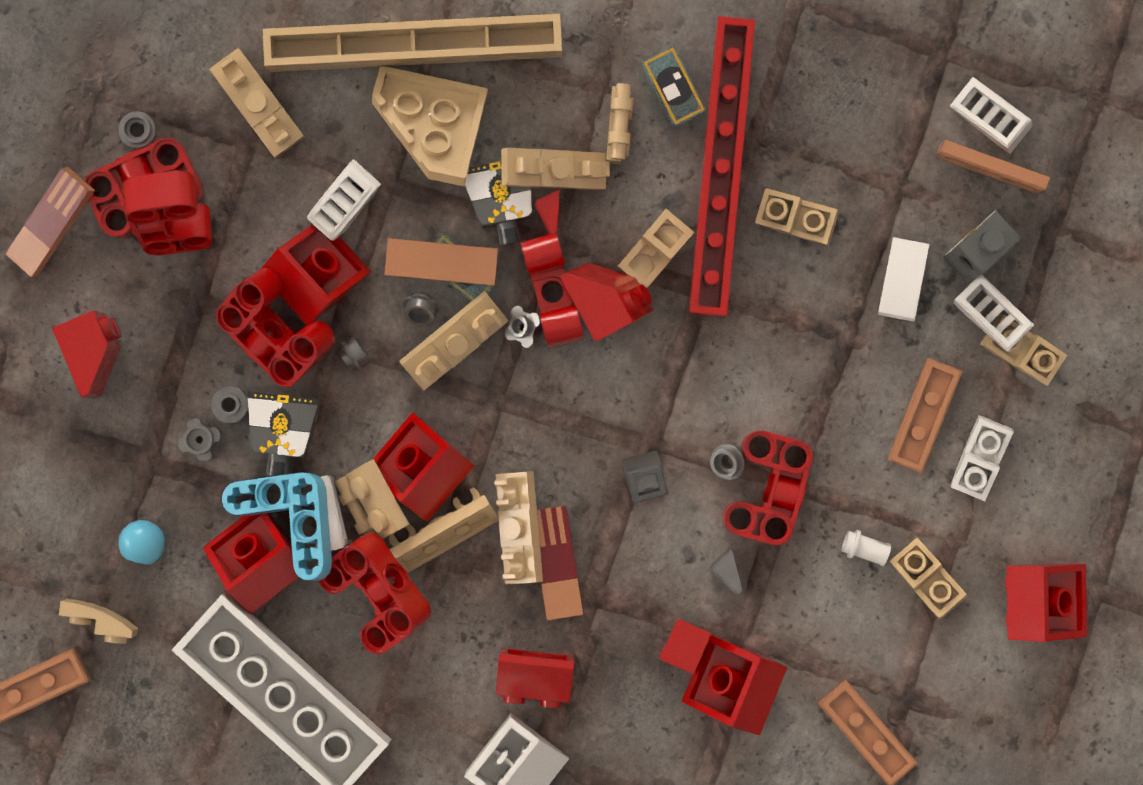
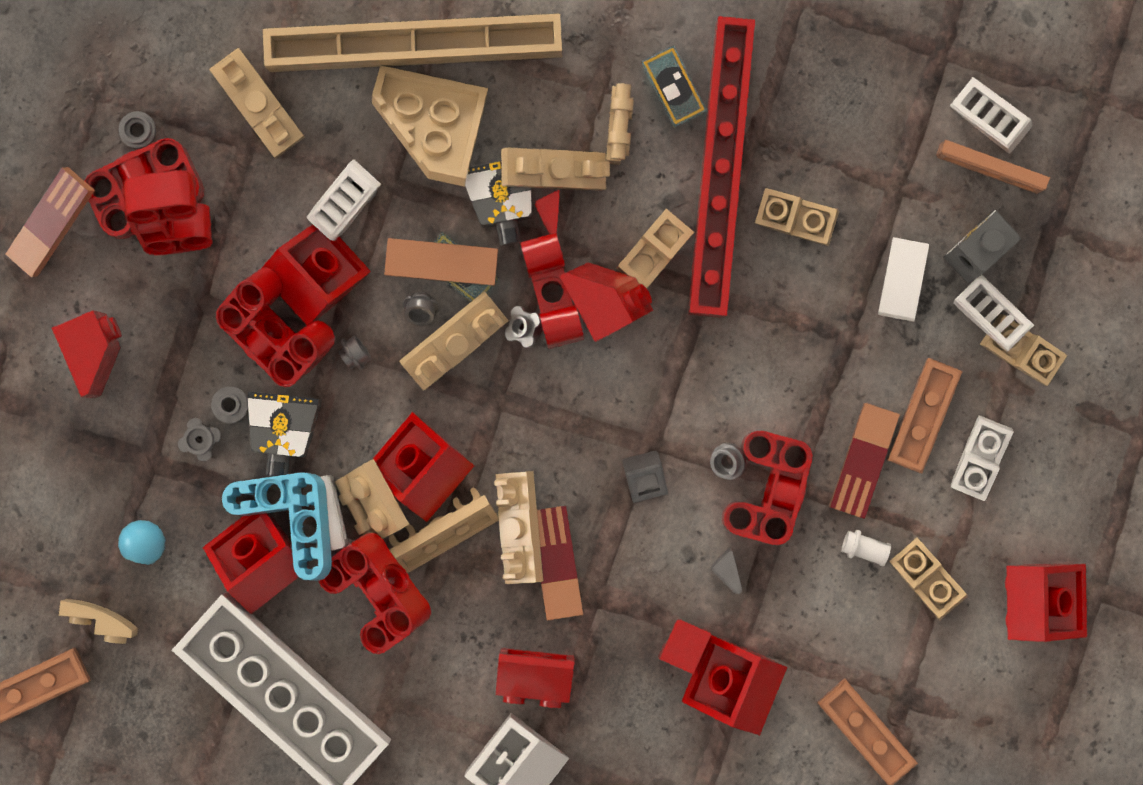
(864, 460): none -> tile

